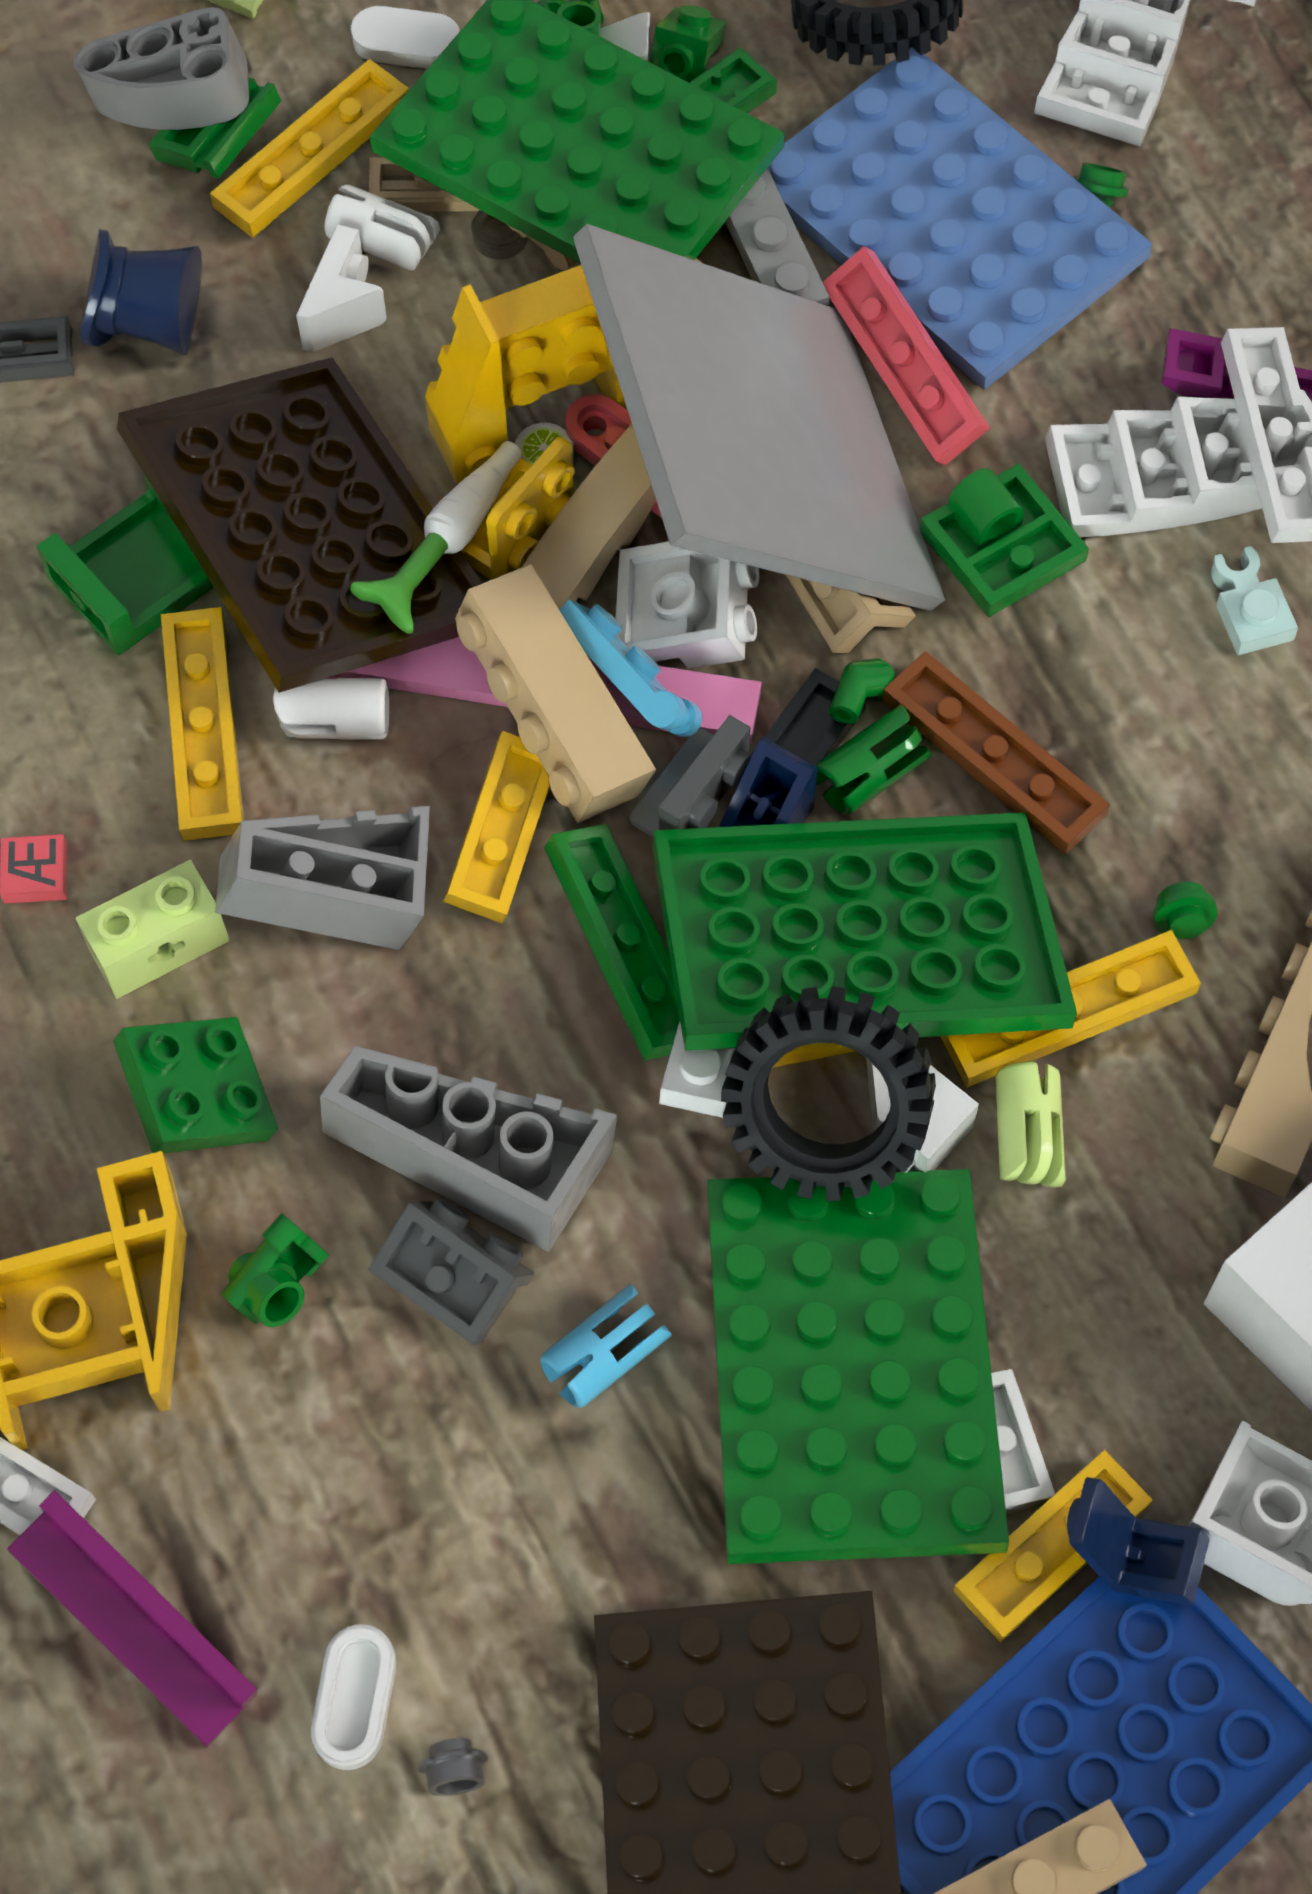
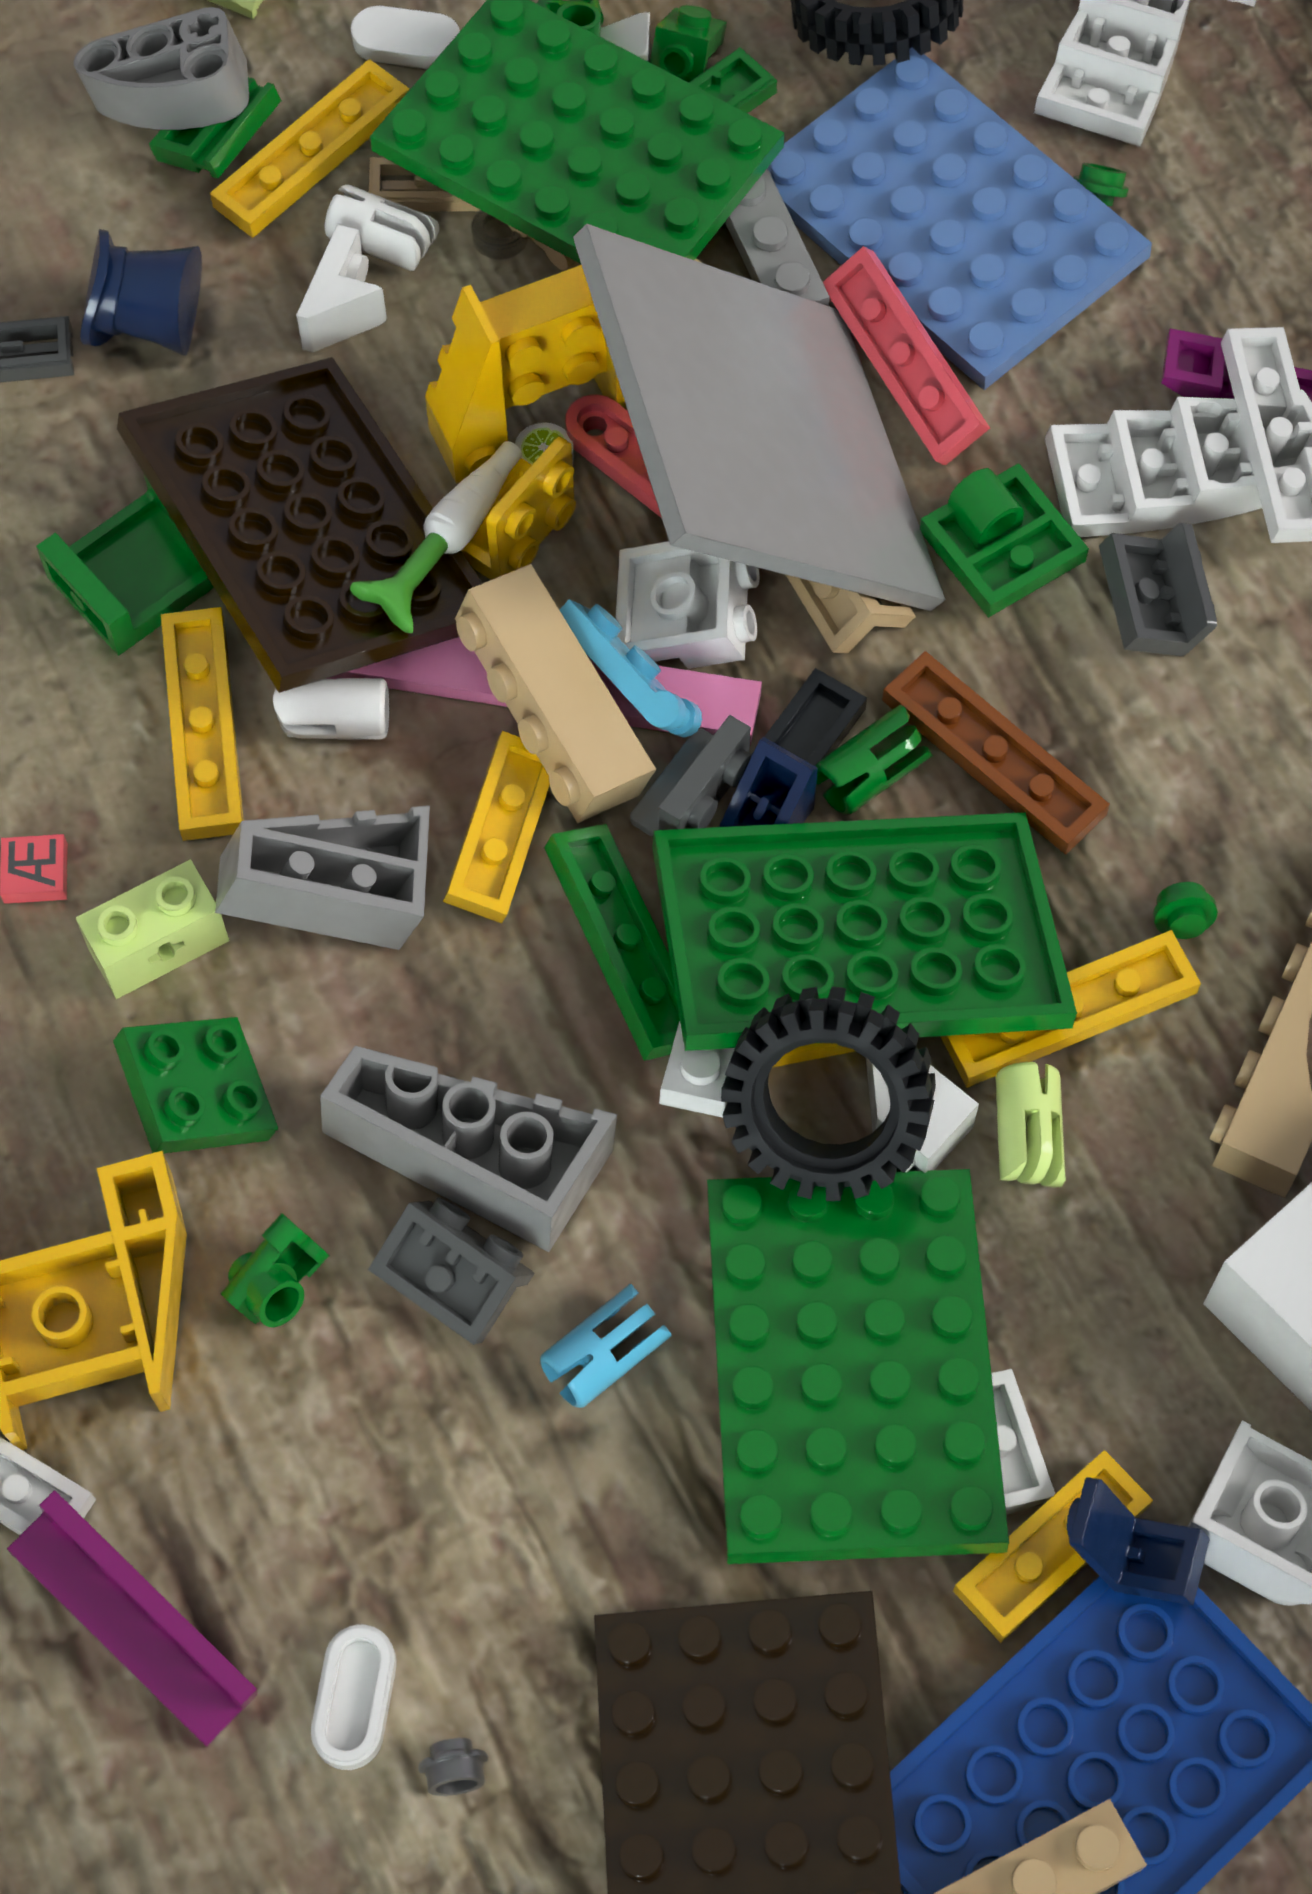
(595, 523): tan slope -> none
(857, 682): green arm -> none
(1159, 591): none -> dark grey bracket
(1251, 609): light aqua plate -> none

